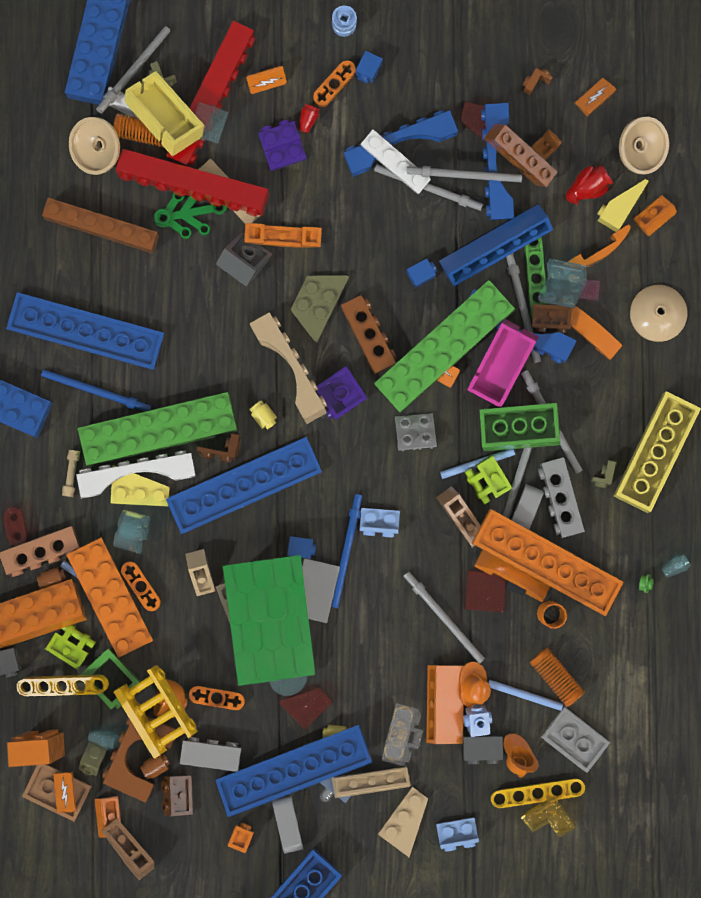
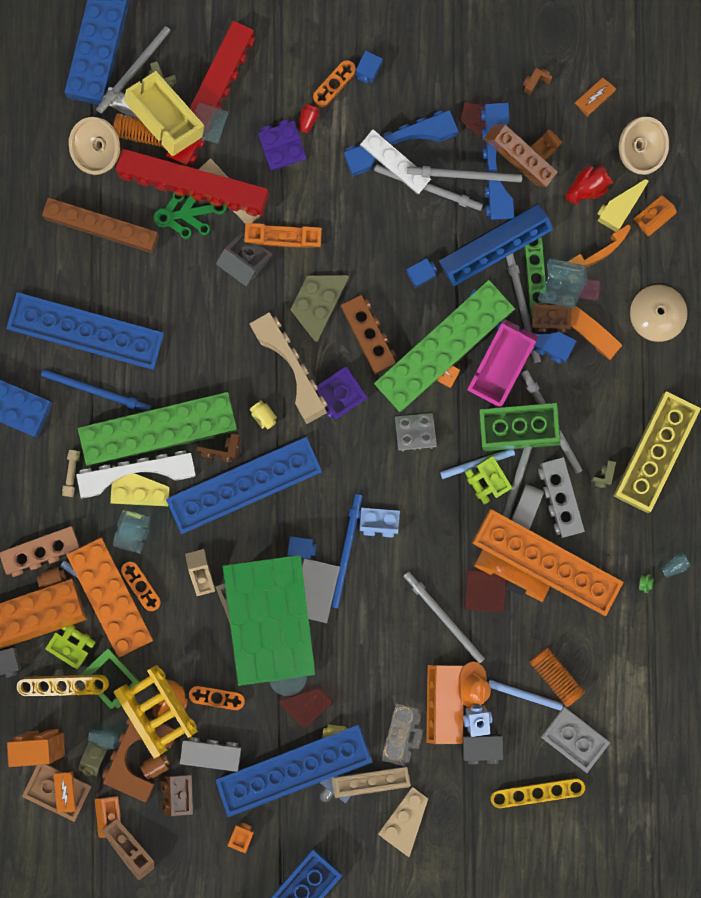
(14, 527): clear red plate -> none
(266, 80): orange slope -> none
(287, 824): light grey beam -> none
(344, 21): light blue wheel -> none
(457, 833): light blue bracket -> none
(459, 513): medium nougat slope -> none
(520, 756): orange piece -> none
(549, 812): clear yellow plate -> none
(561, 620): orange piece -> none

